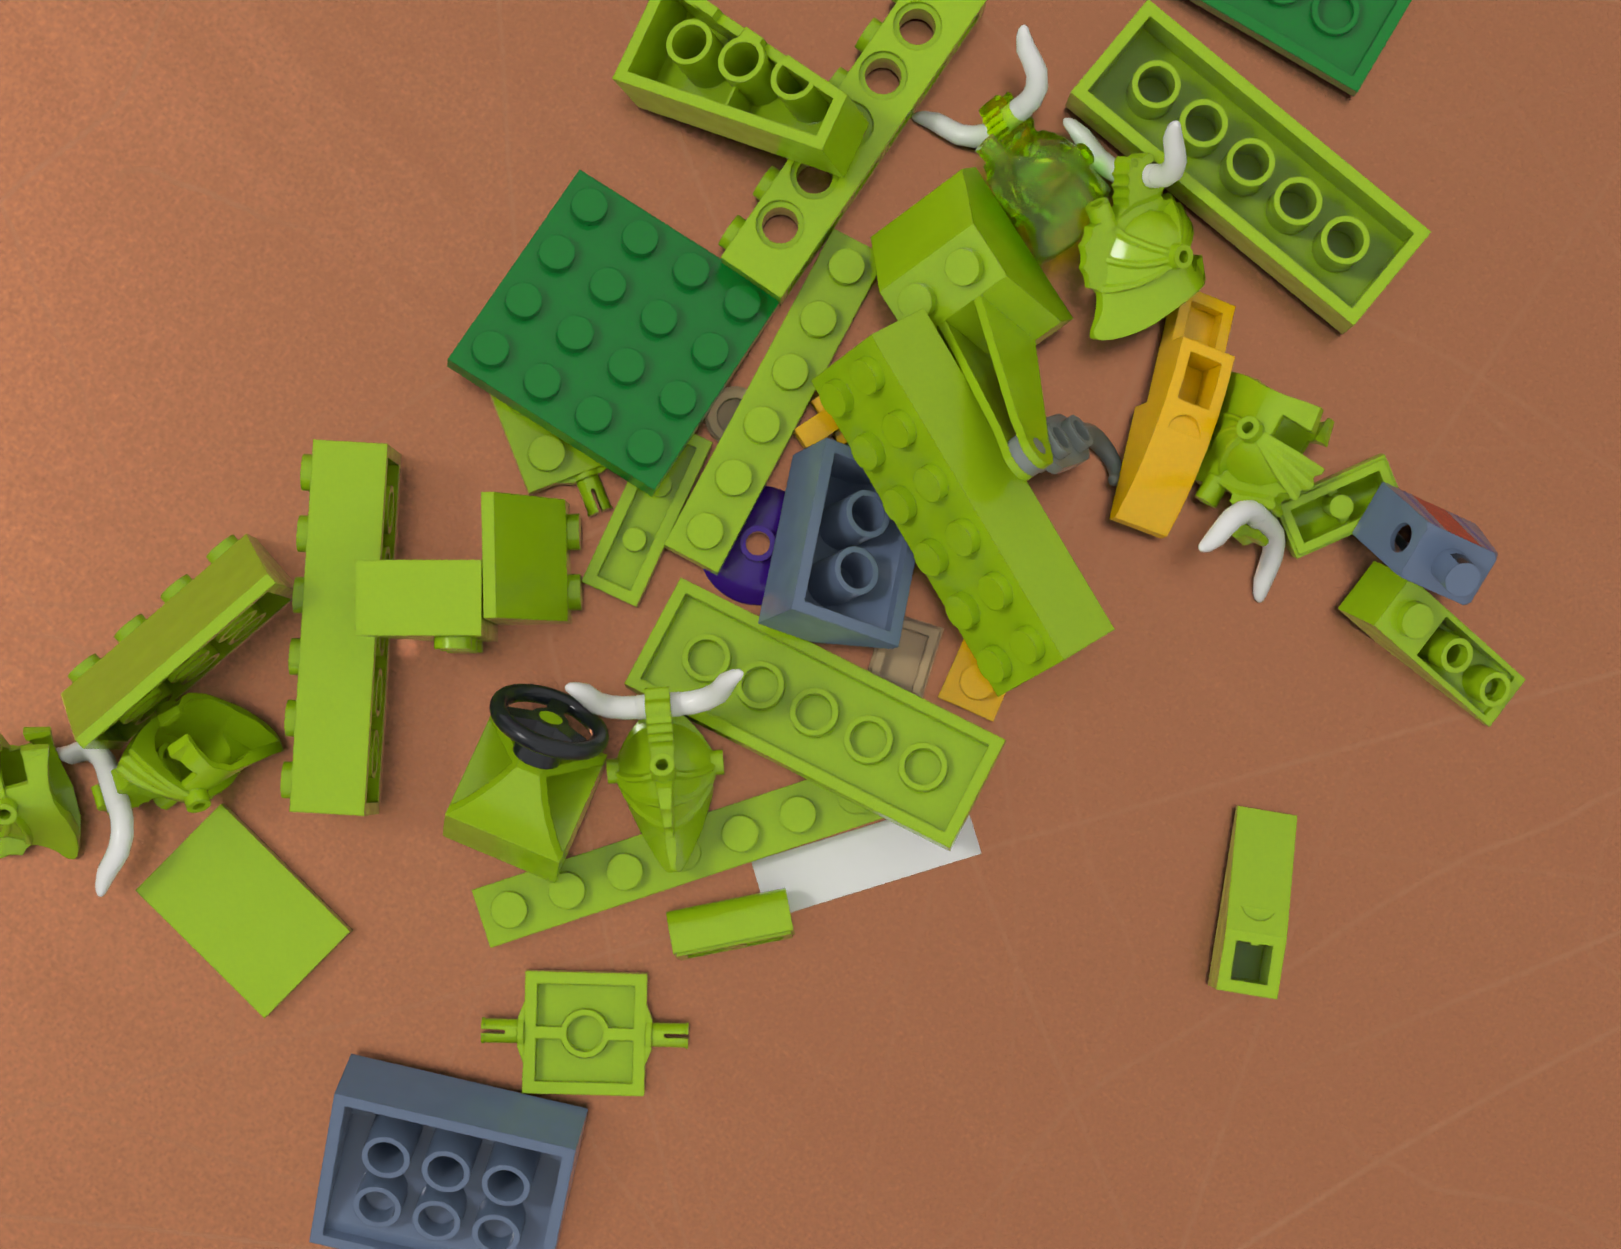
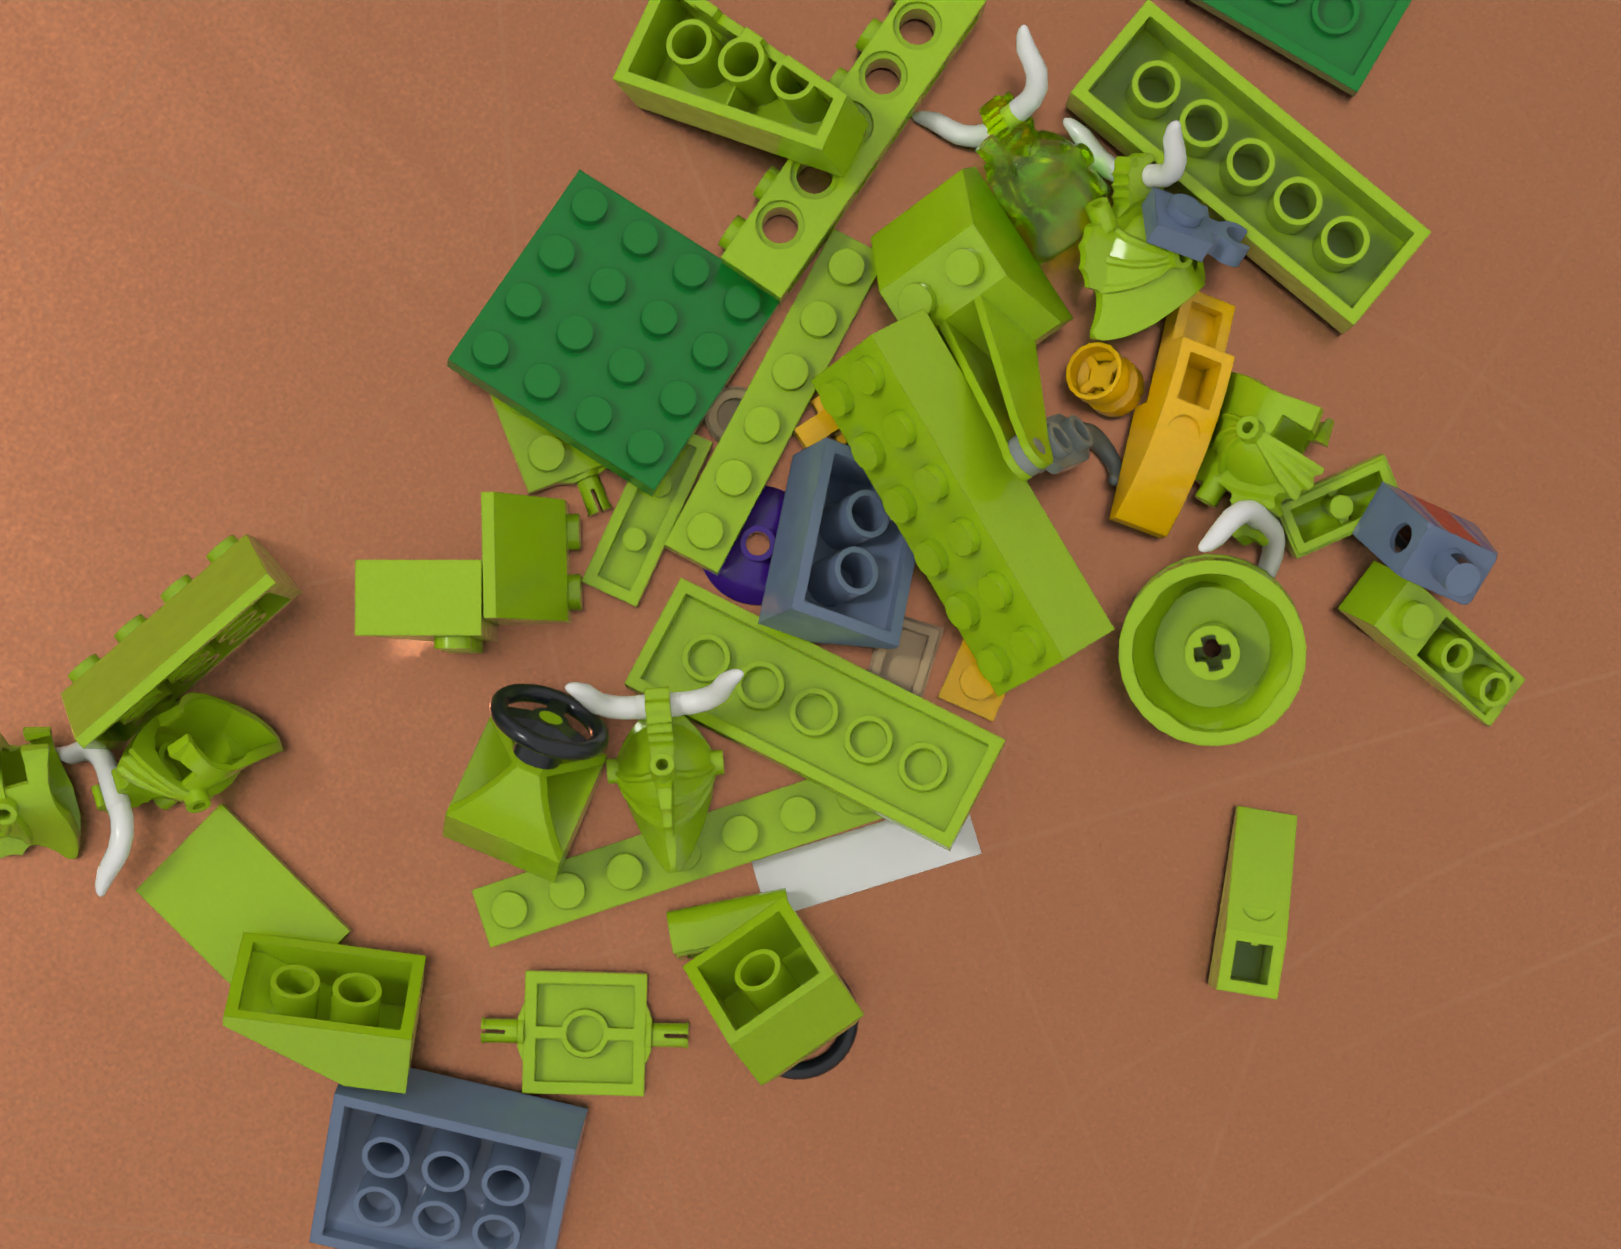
(329, 1007): none -> lime slope
(340, 675): lime brick -> none
(777, 996): none -> lime piece
(1091, 379): none -> yellow wheel
(1185, 228): none -> sand blue plate
(1223, 695): none -> lime piece

